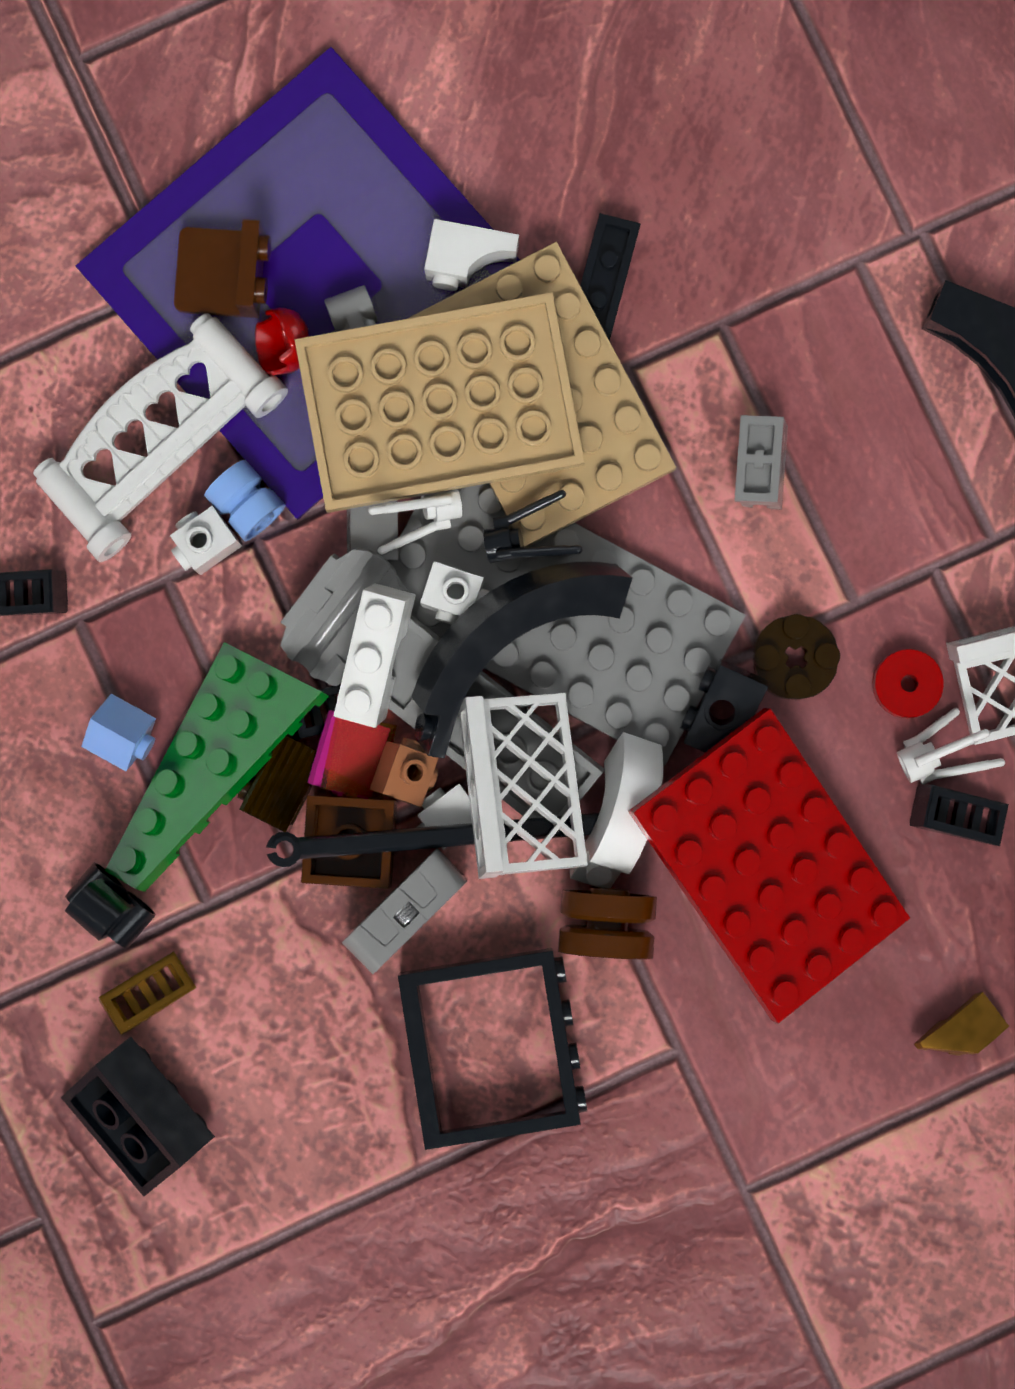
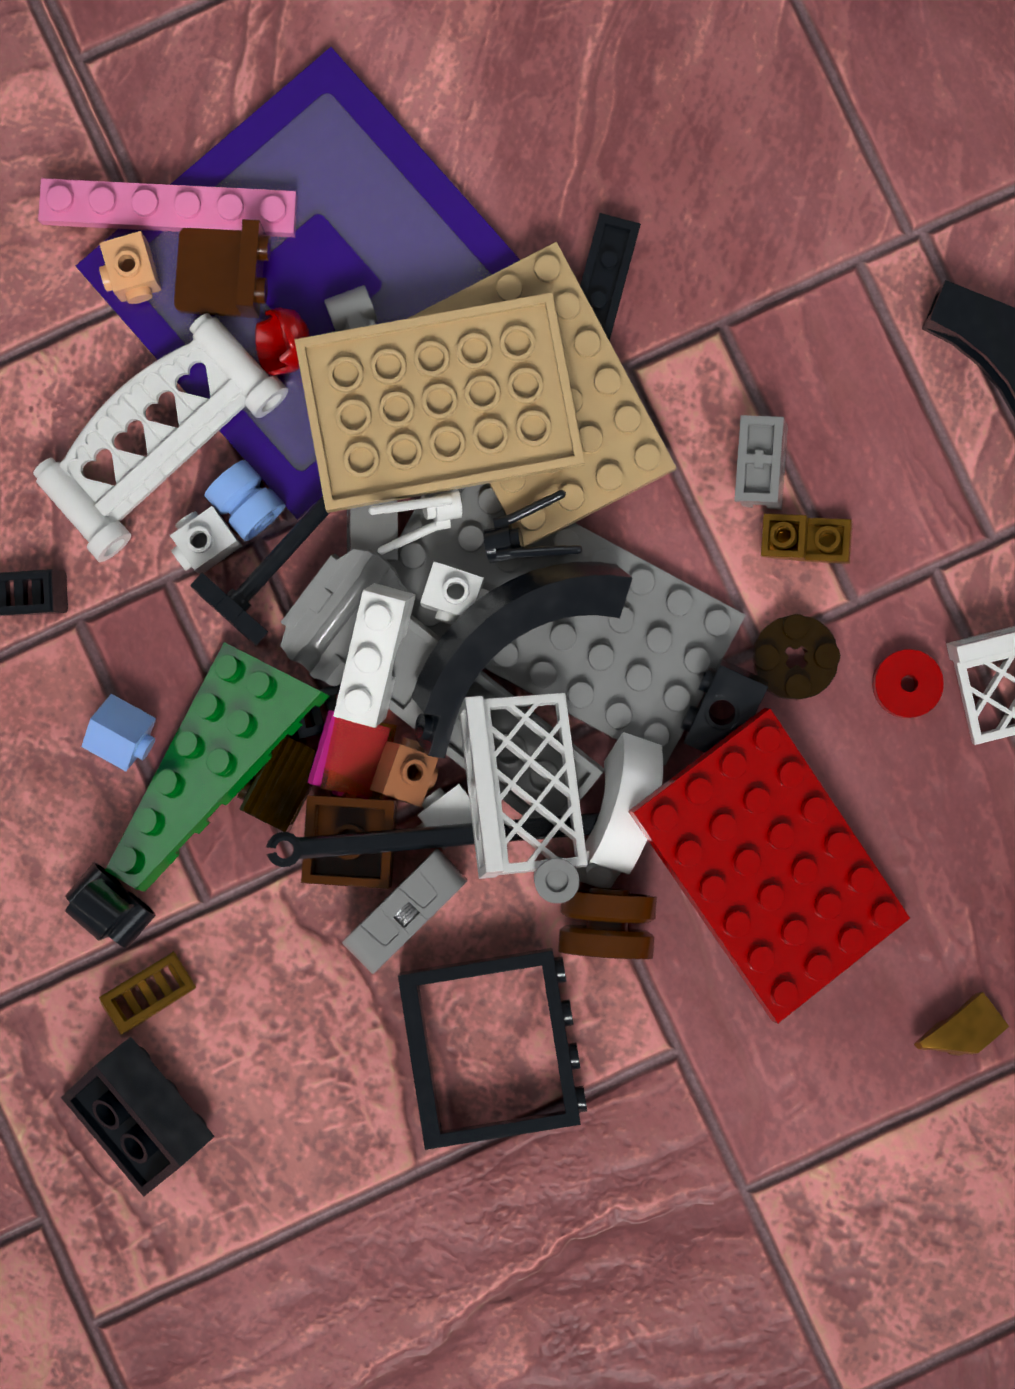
(129, 268): none -> light nougat brick
(164, 206): none -> bright pink plate
(235, 603): none -> black tile
(461, 250): white arch -> none
(556, 880): none -> light grey wheel
(806, 538): none -> pearl gold slope
(920, 760): white plant -> none
(932, 807): black slope -> none

